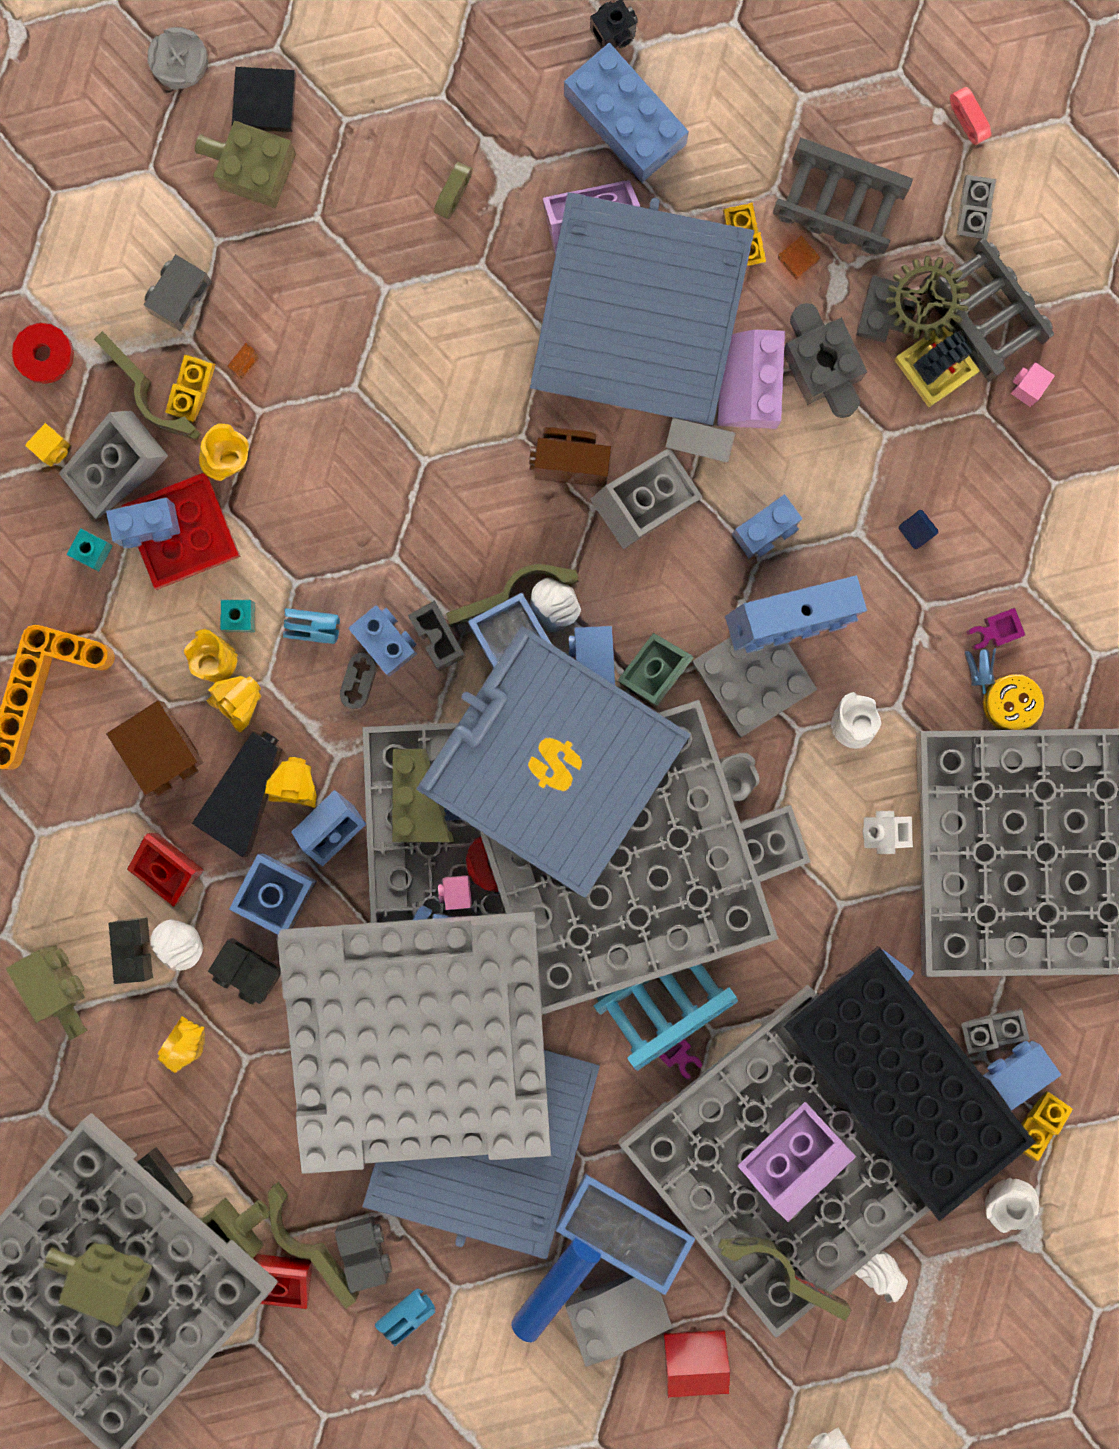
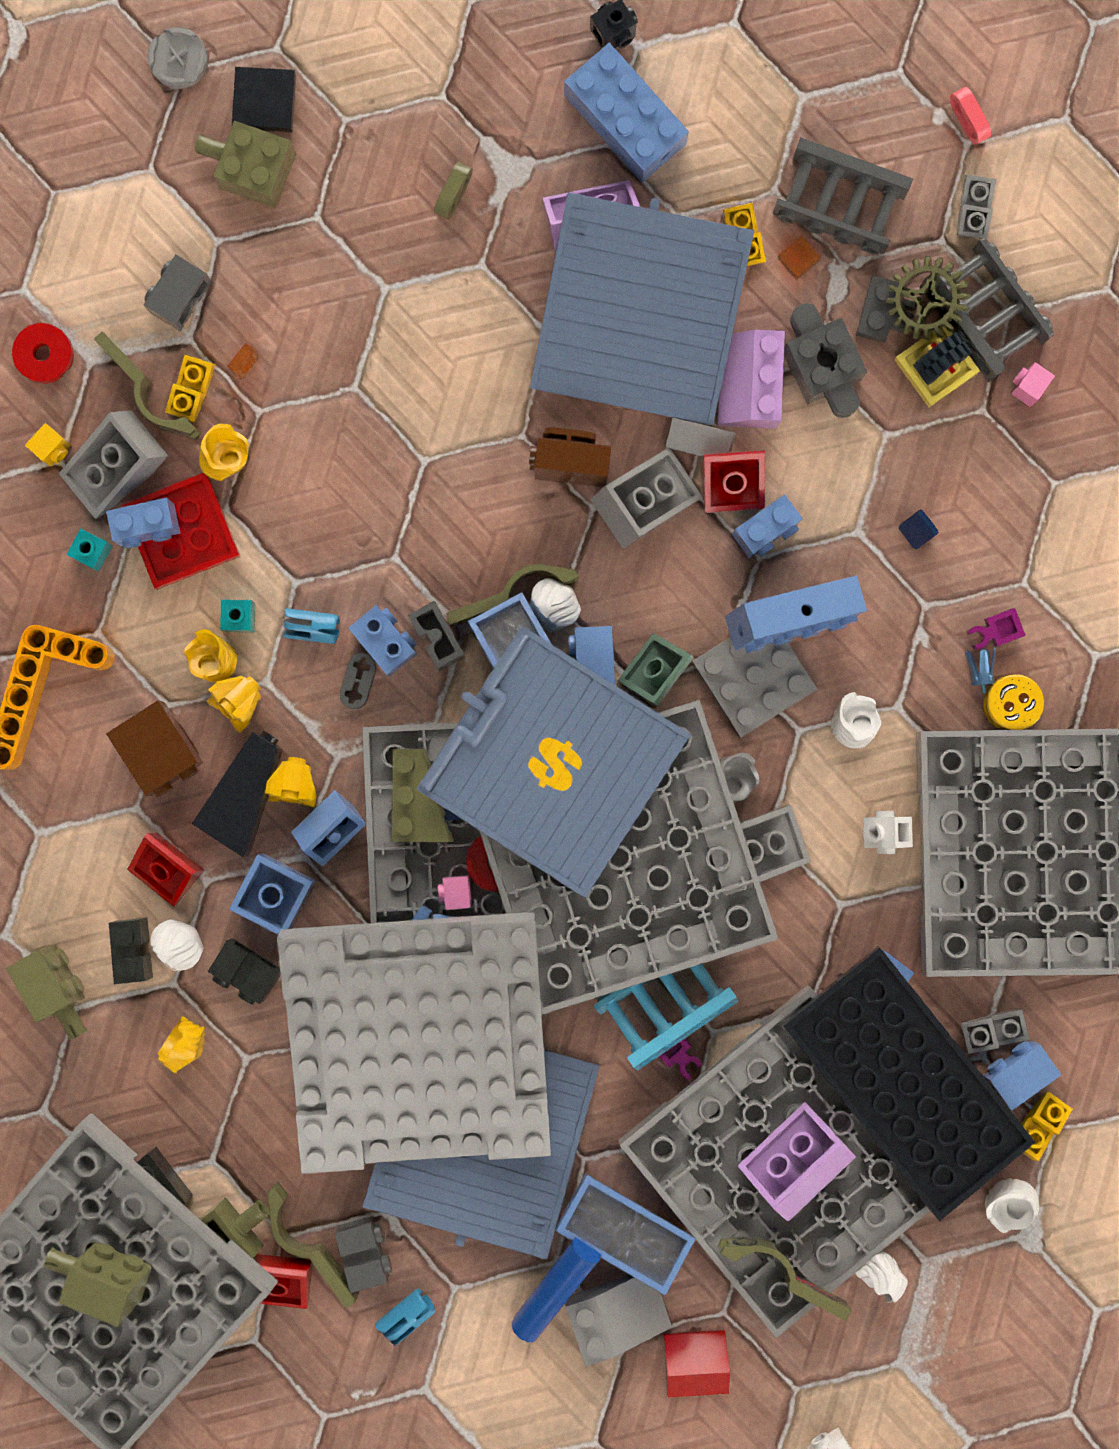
(733, 481): none -> red slope

